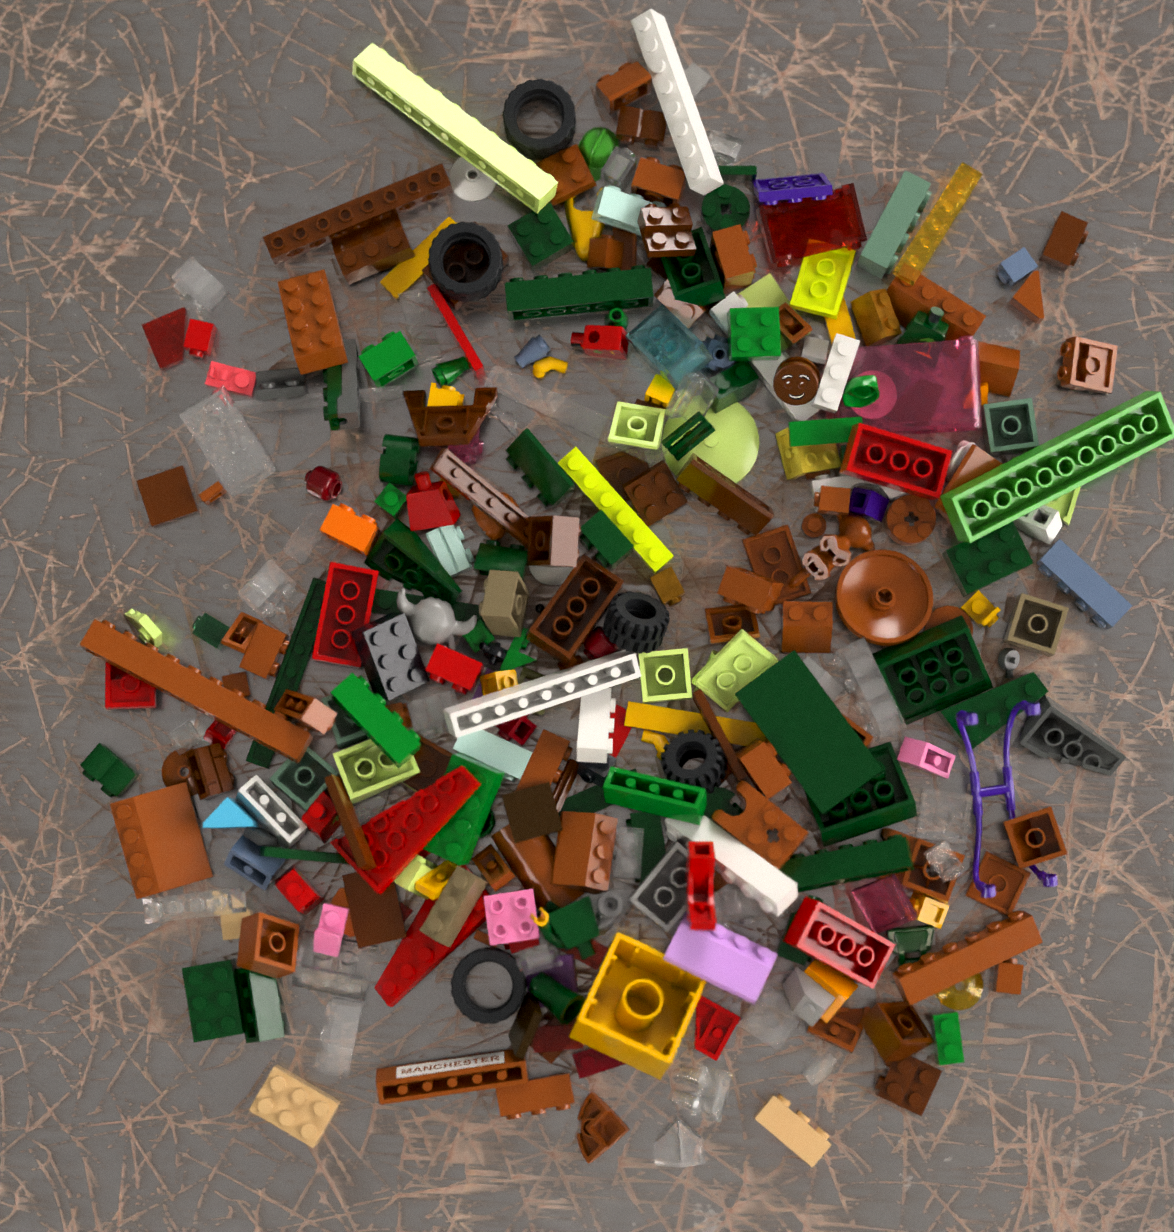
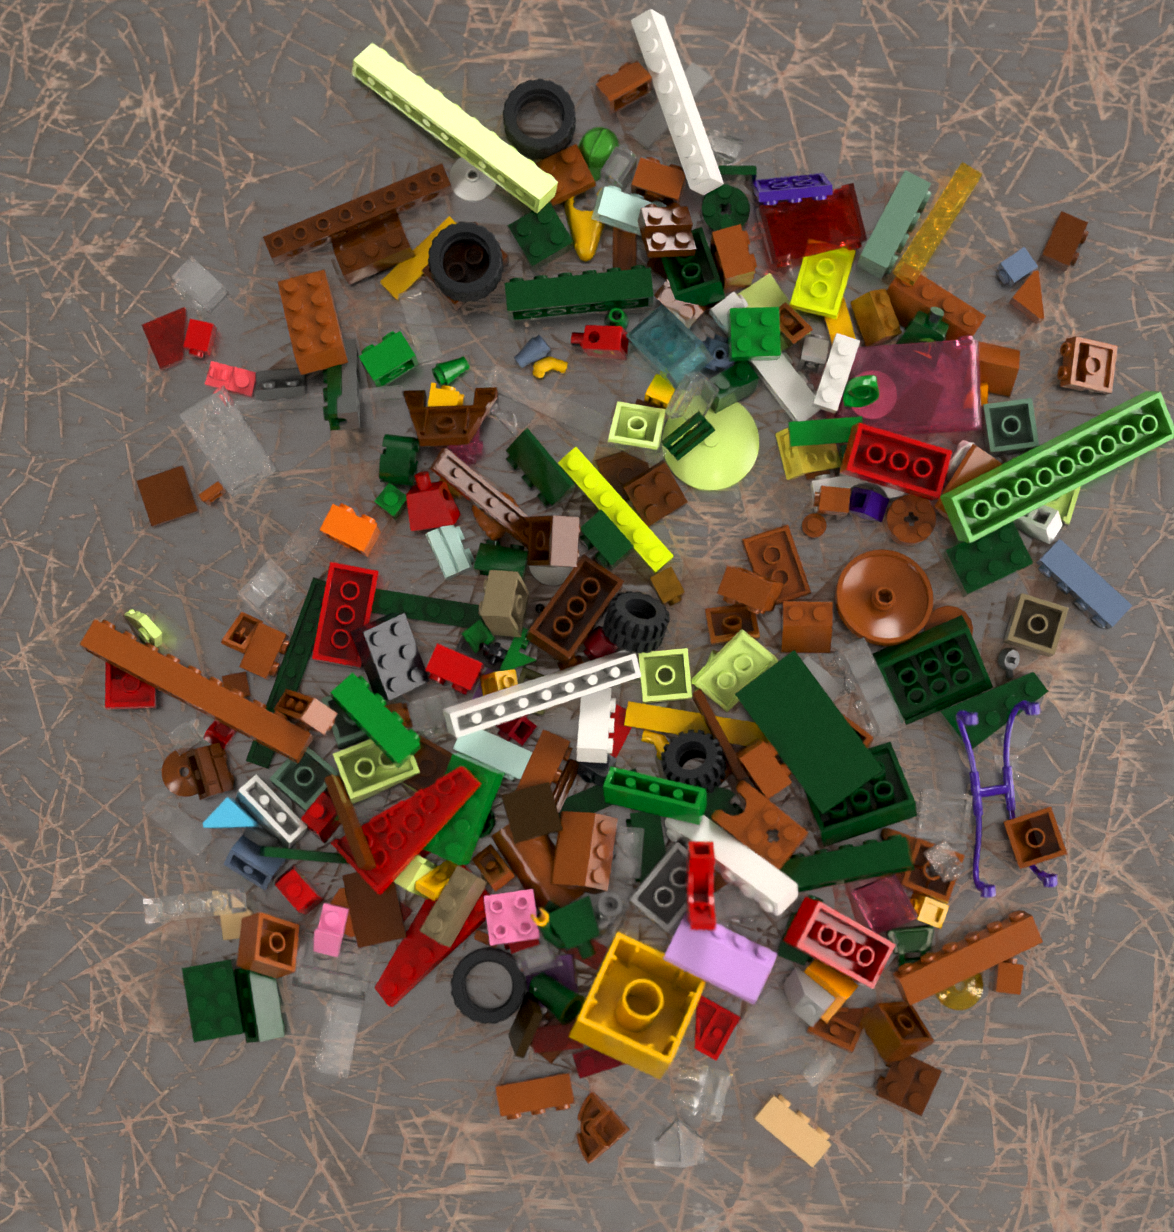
(109, 771): dark green brick -> none
(161, 840): dark orange slope -> none
(210, 630): clear green brick -> none
(295, 1106): tan brick -> none
(323, 483): dark red head -> none
(406, 558): dark green wedge -> none
(433, 620): light grey piece -> none
(450, 1076): dark orange brick -> none
(456, 331): red tile -> none
(605, 253): dark orange brick -> none
(641, 127): reddish brown brick -> none
(725, 495): reddish brown slope -> none
(796, 380): reddish brown head -> none
(834, 549): dark orange animal -> none
(926, 757): bright pink slope -> none
(947, 1038): green brick -> none
(981, 610): yellow bracket -> none
(1008, 882): dark orange tile -> none
(1066, 738): dark grey wedge -> none

